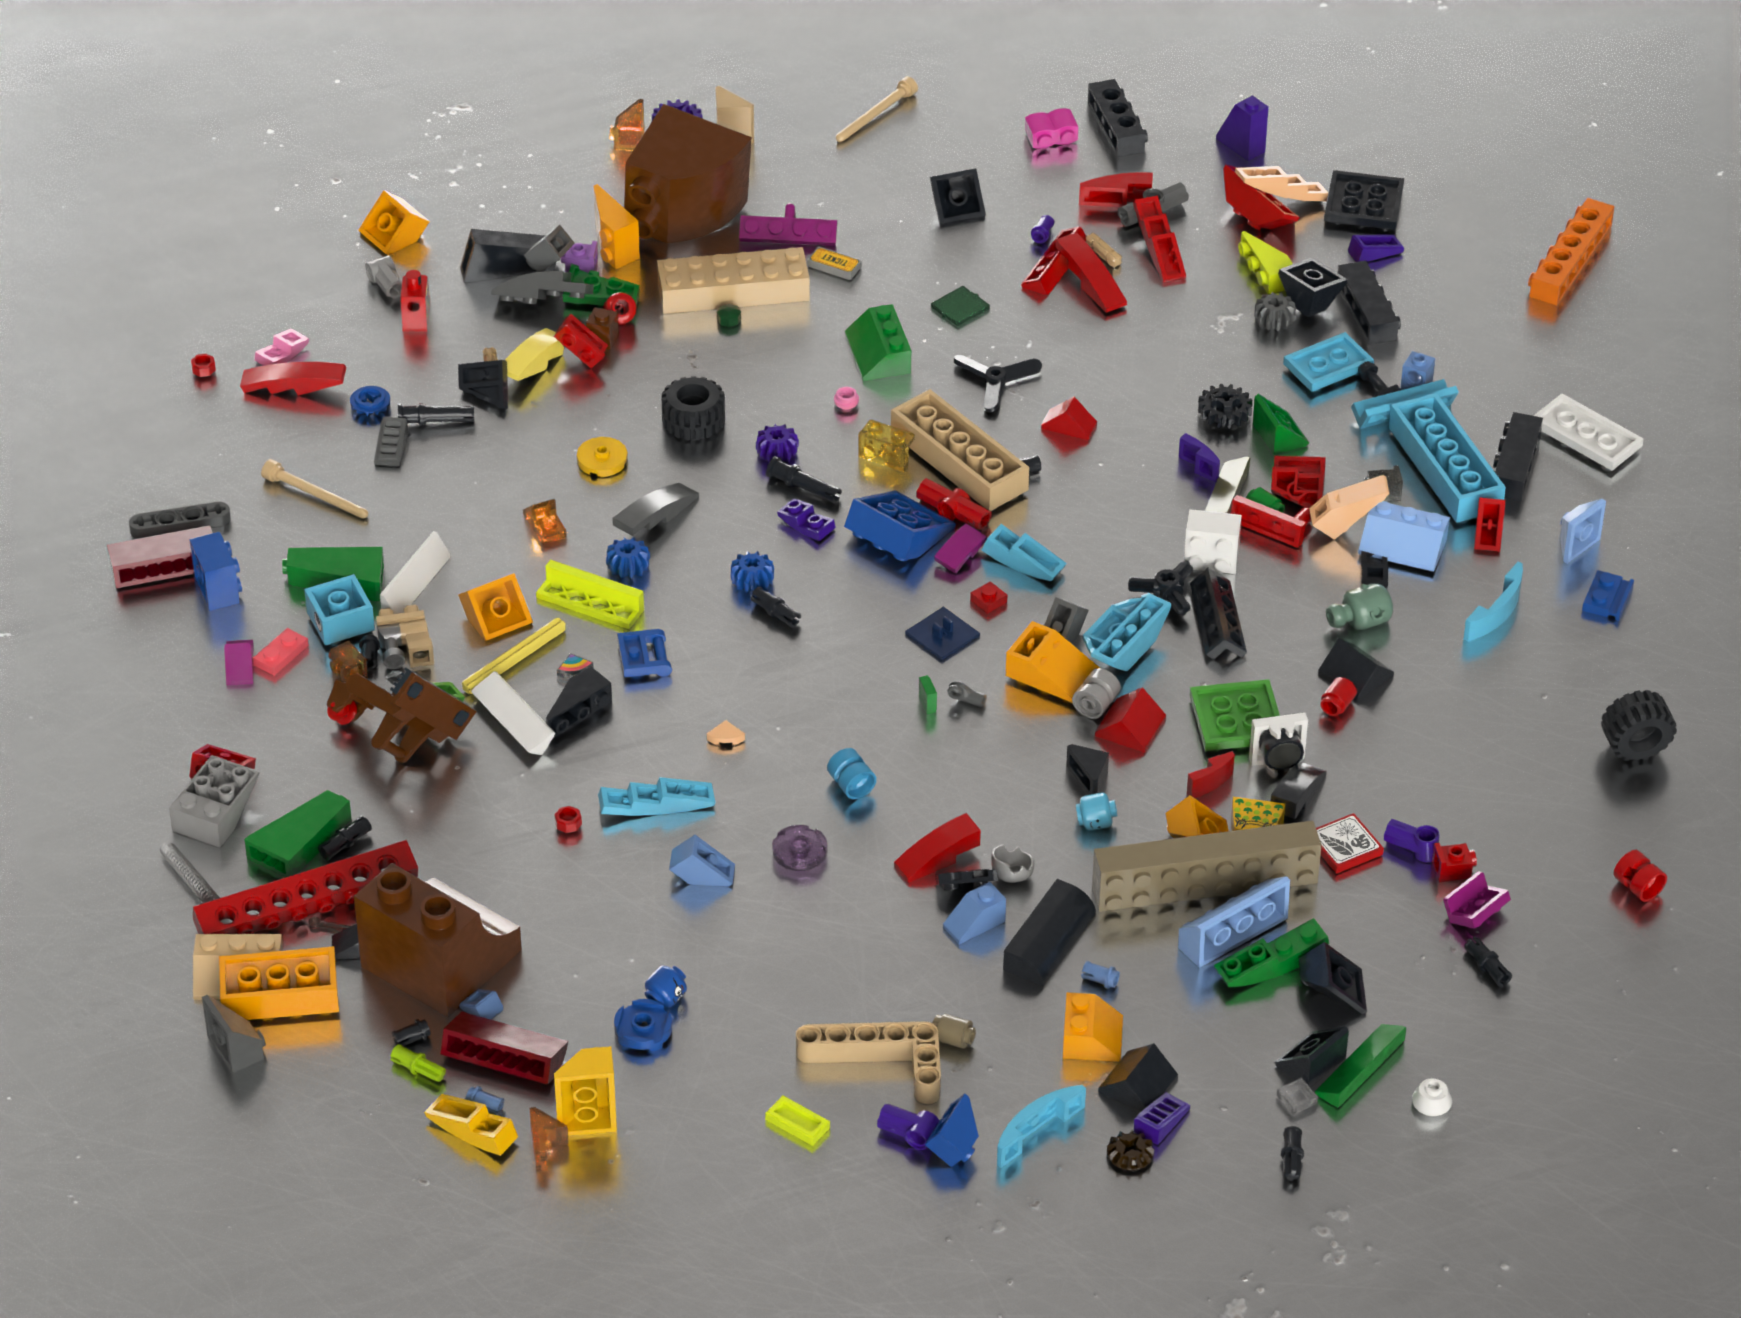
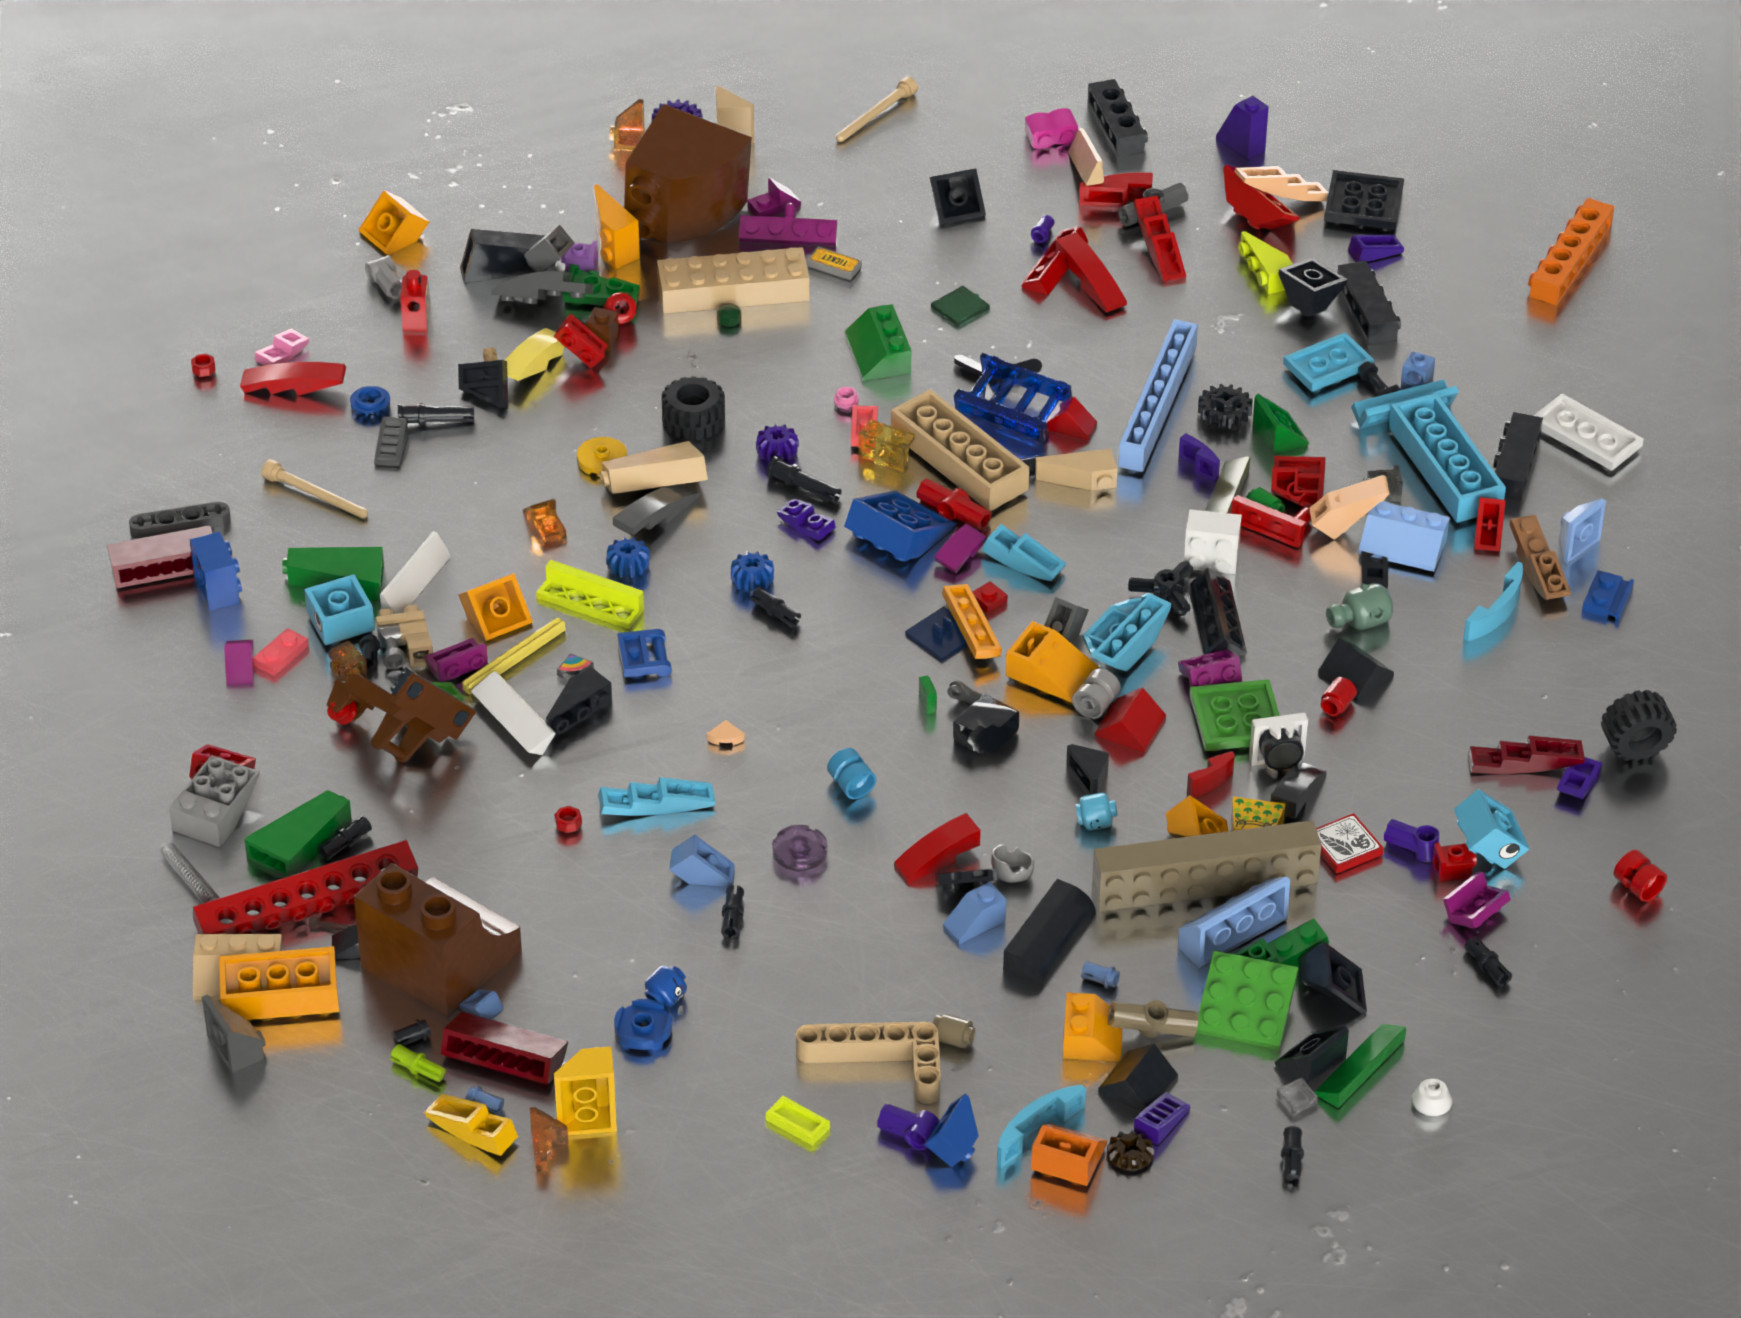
(457, 659): none -> magenta bracket
(654, 468): none -> tan slope
(732, 911): none -> black pin
(773, 201): none -> magenta slope
(860, 417): none -> coral plate
(971, 621): none -> light orange plate
(986, 725): none -> black piece
(1004, 417): none -> clear blue fence
(1066, 1153): none -> orange slope
(1080, 470): none -> tan slope
(1086, 159): none -> tan slope
(1103, 250): tan axle -> none
(1152, 1019): none -> dark tan piece
(1157, 395): none -> light blue brick
(1212, 668): none -> magenta bracket
(1246, 1000): none -> bright green plate
(1274, 311): dark grey gear -> none
(1491, 829): none -> medium azure brick
(1533, 756): none -> dark red slope
(1537, 559): none -> medium nougat slope
(1580, 778): none -> dark purple slope

